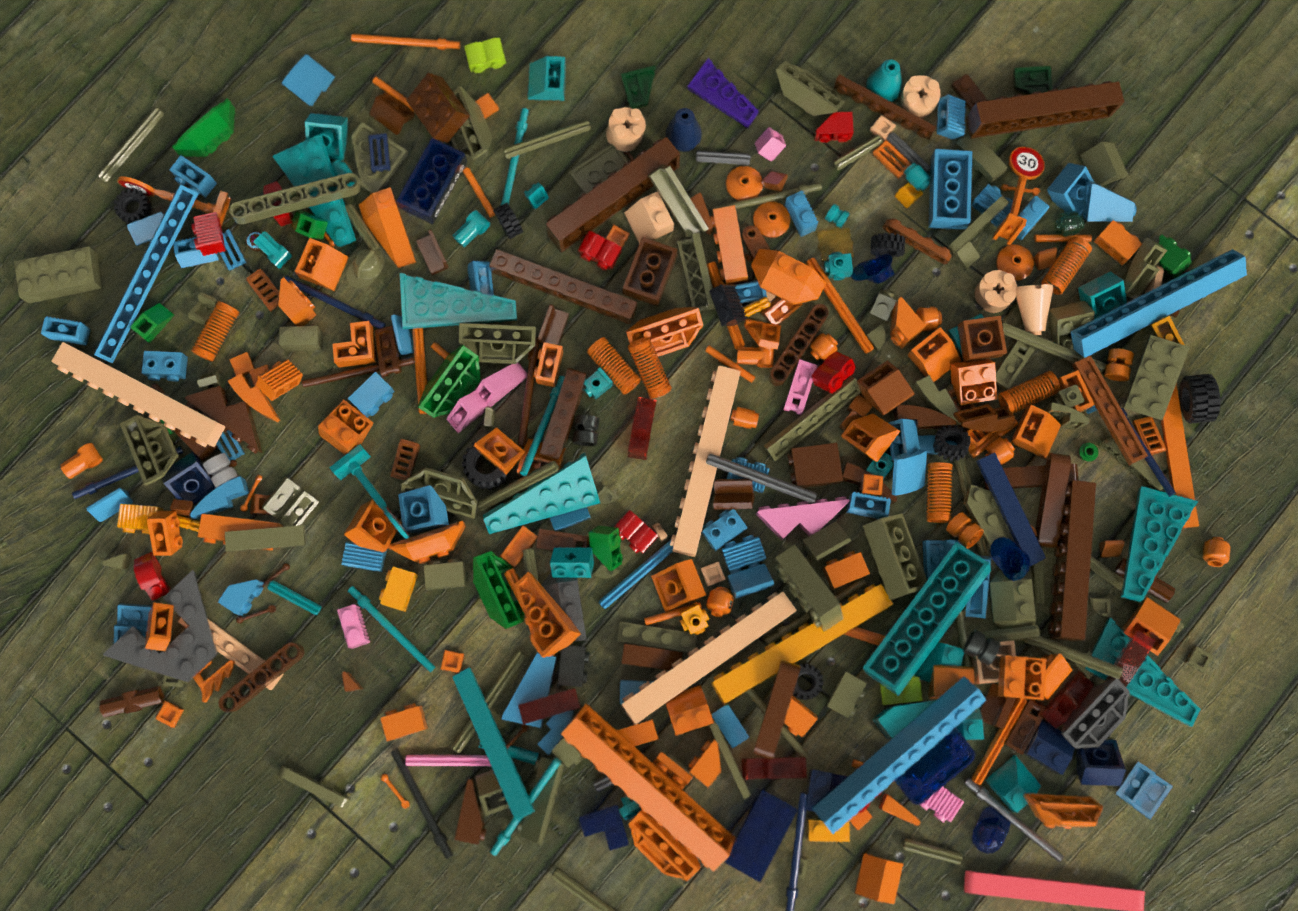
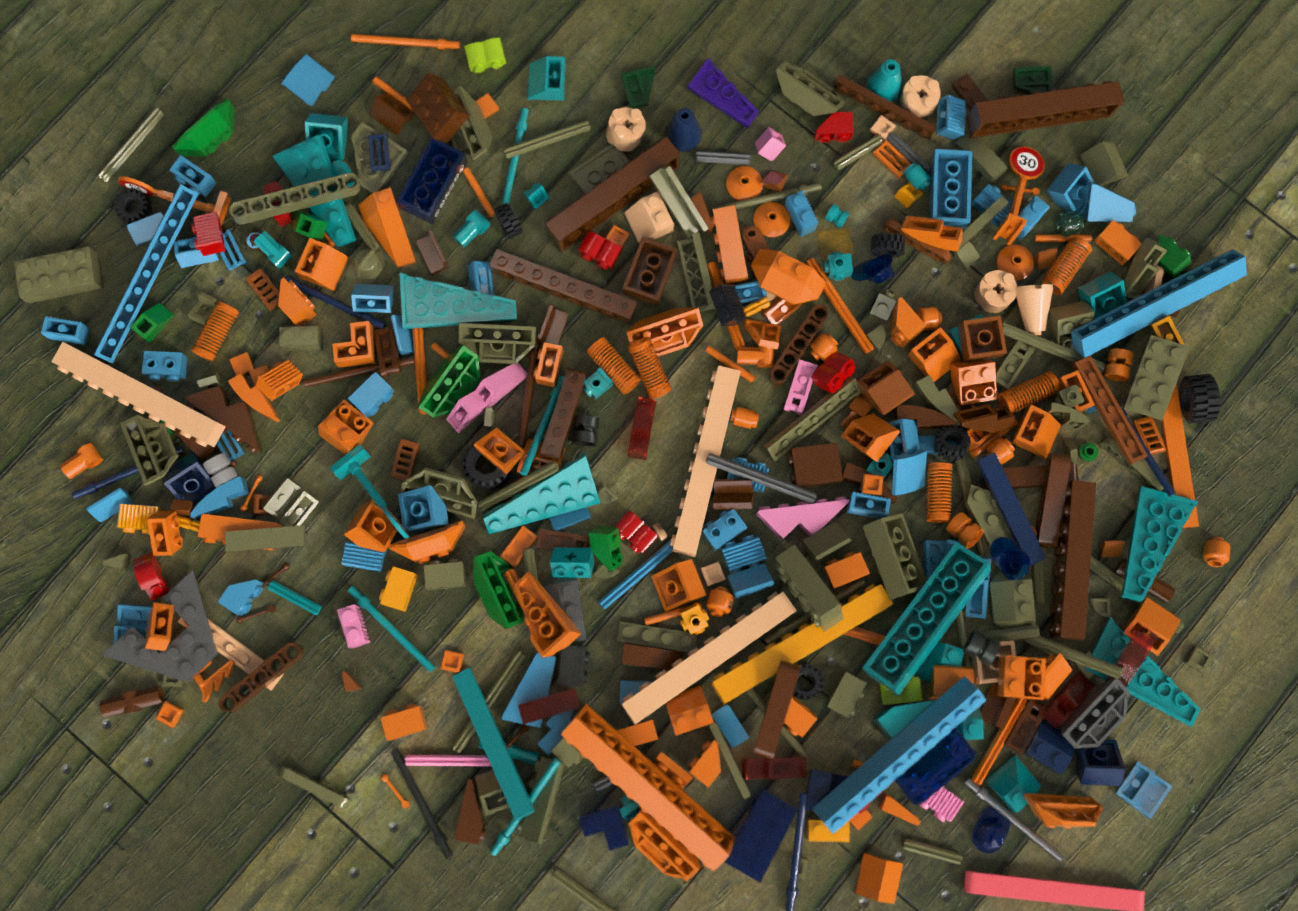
(372, 298): none -> dark azure brick
(933, 232): none -> orange slope
(1070, 449): none -> olive tile

